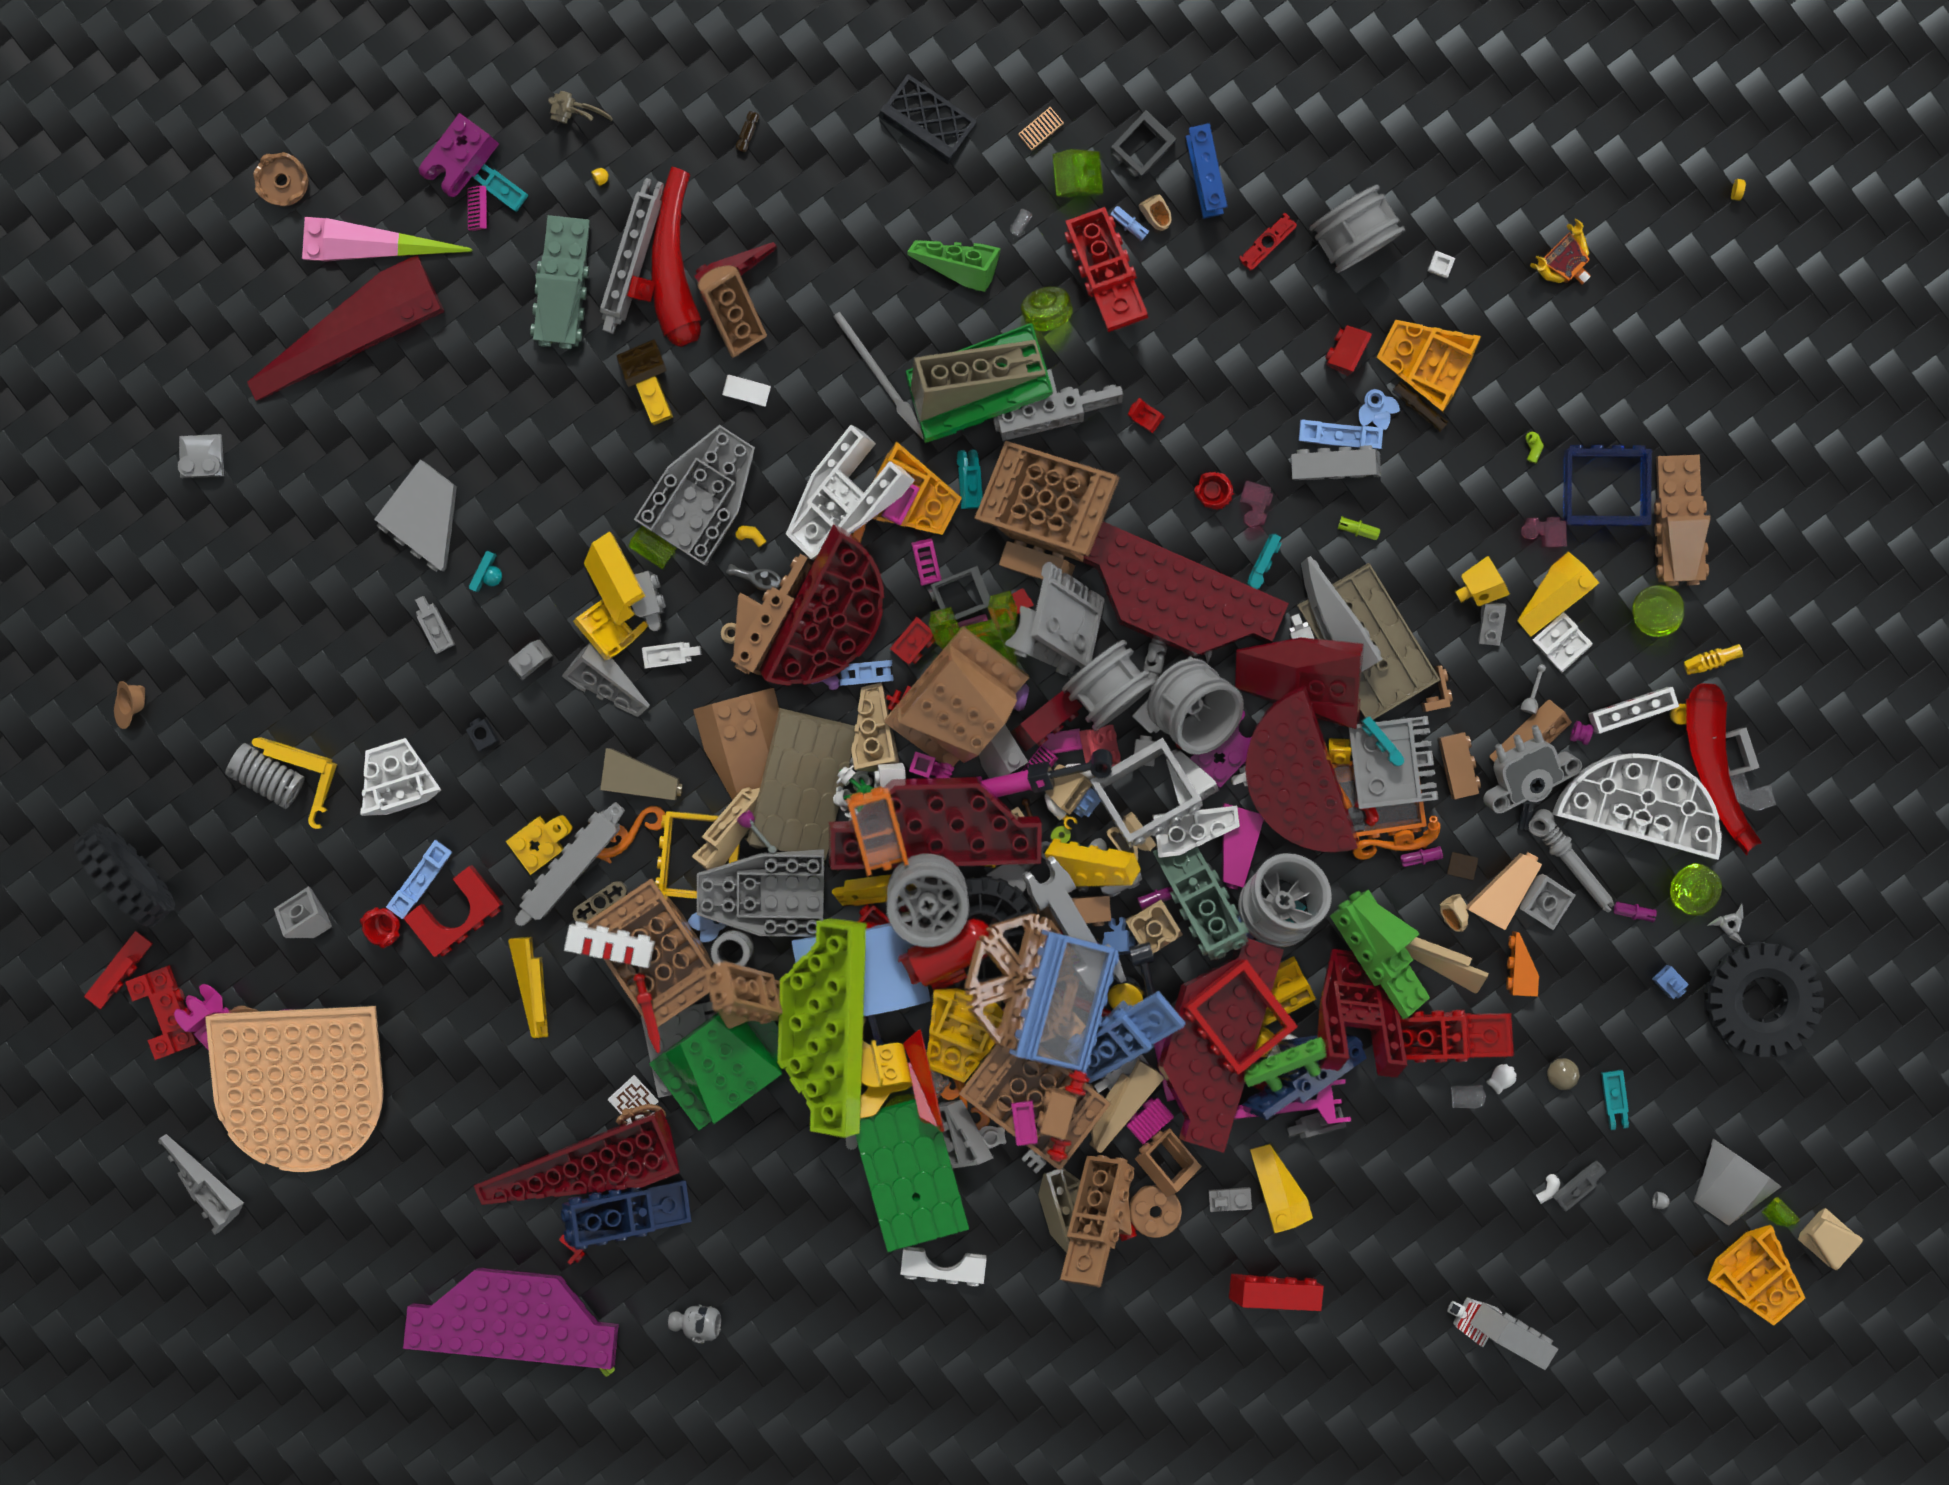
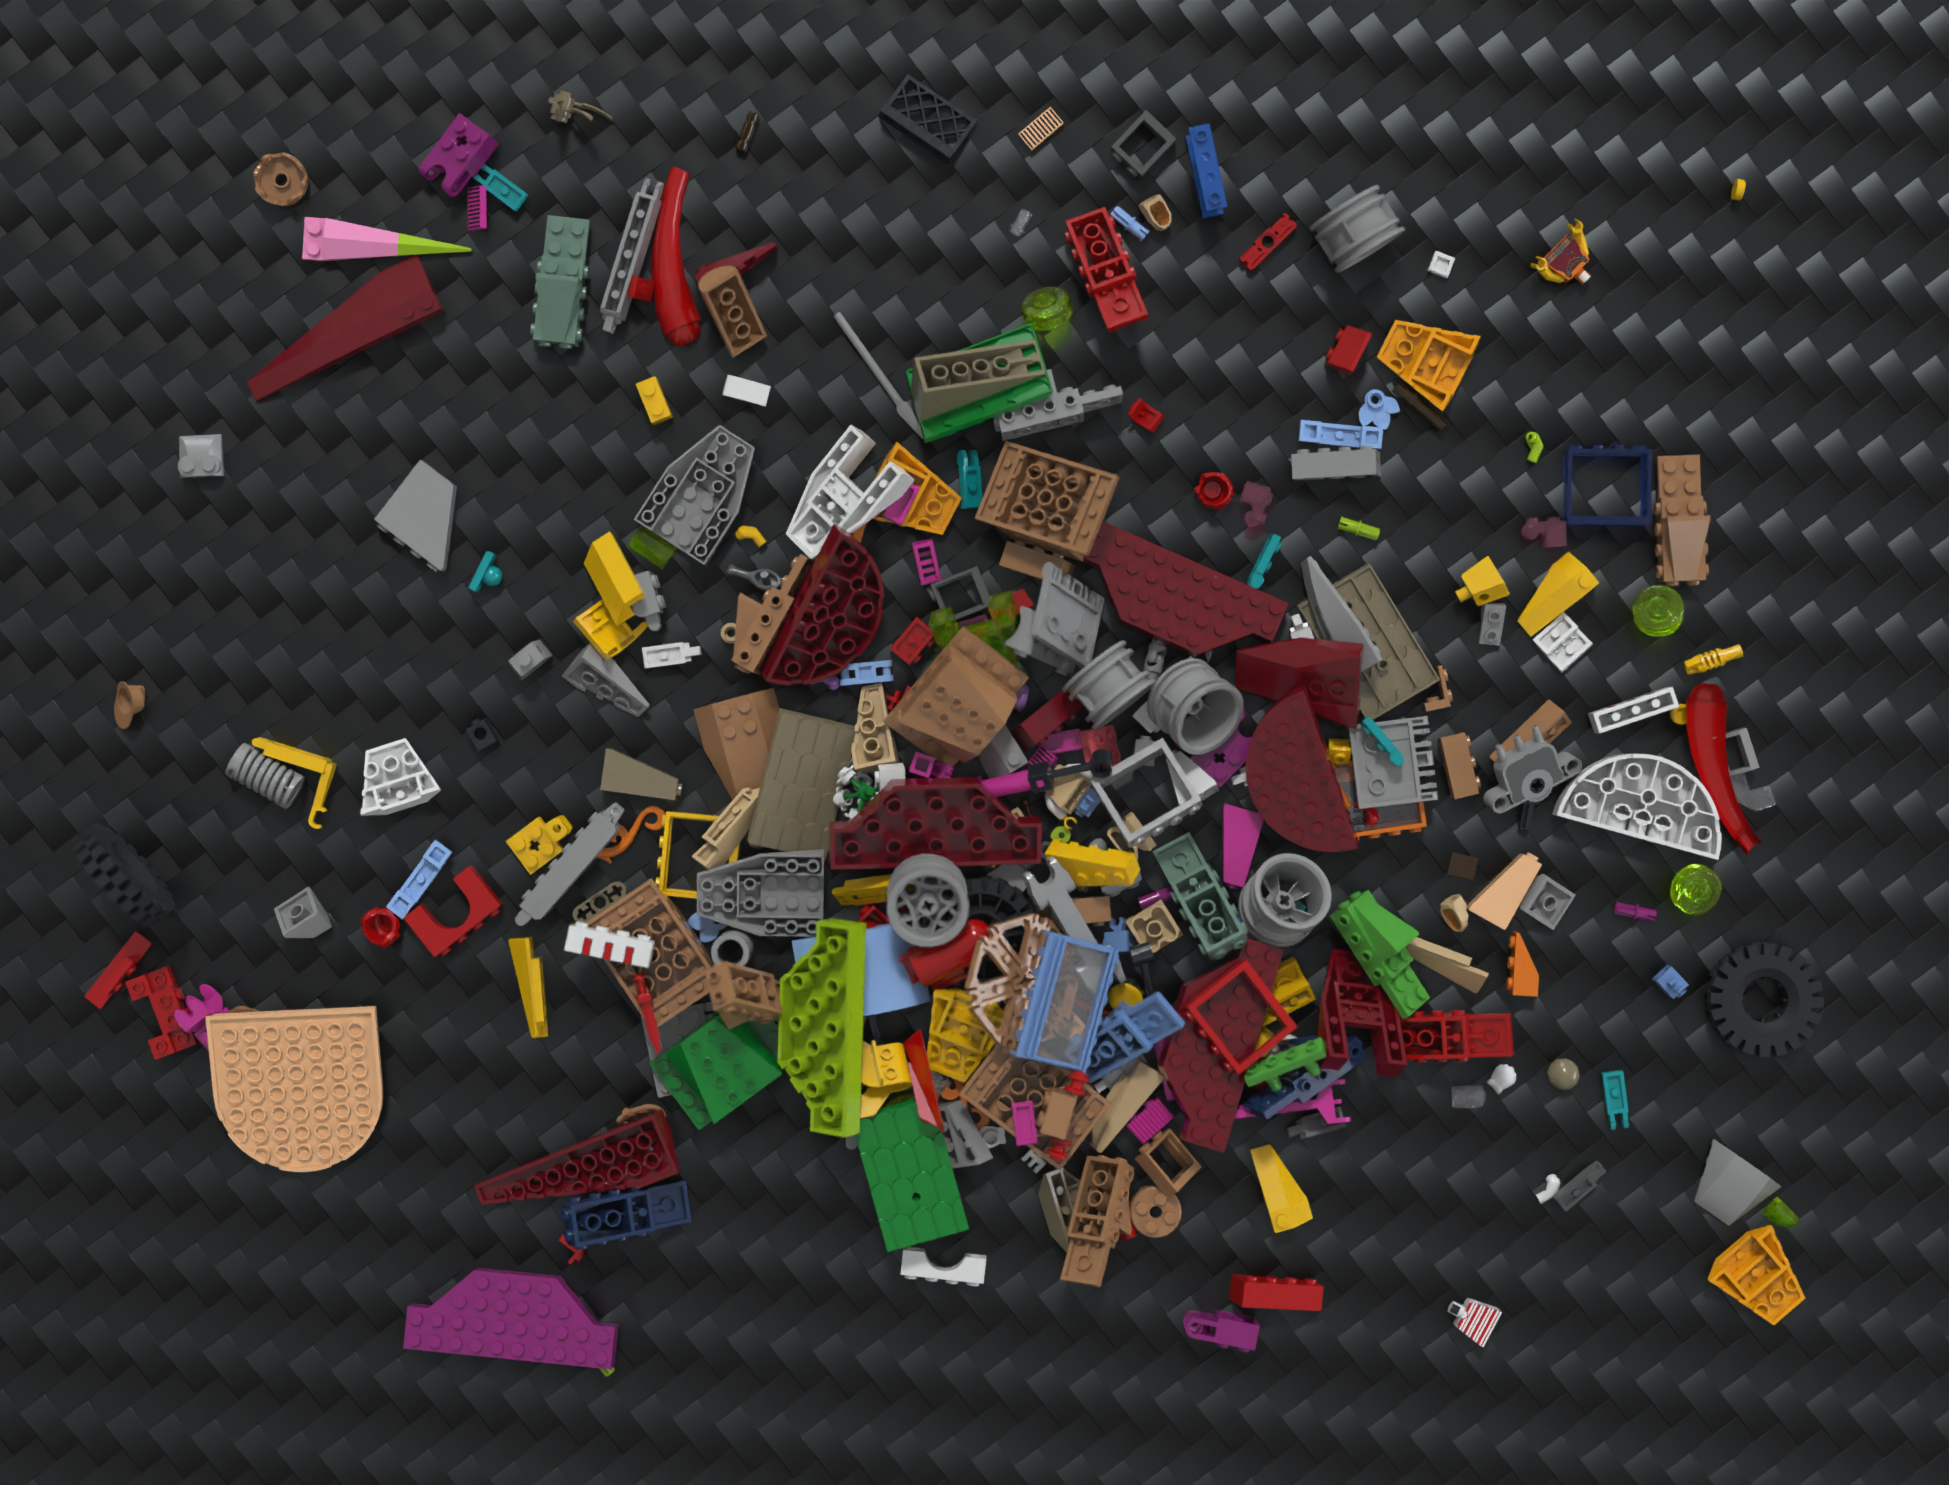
(216, 1199): light grey wedge -> none
(433, 626): light grey hinge -> none
(600, 176): yellow hinge -> none
(631, 1095): white sticker -> none
(641, 362): dark brown slope -> none
(697, 1323): light grey piece -> none
(747, 820): hinge -> none
(877, 829): clear door -> none
(964, 264): bright green wedge -> none
(1077, 173): clear neon green slope -> none
(1196, 830): white wedge -> none
(1223, 1328): none -> magenta brick
(1230, 1199): light grey hinge -> none
(1400, 841): orange plant -> none
(1421, 856): magenta axle -> none
(1514, 1335): light grey wedge -> none
(1530, 704): light grey hinge -> none
(1562, 847): light grey piece -> none
(1581, 732): magenta wheel -> none
(1660, 1200): light grey hinge -> none
(1723, 922): light grey piece -> none
(1829, 1239): tan piece -> none

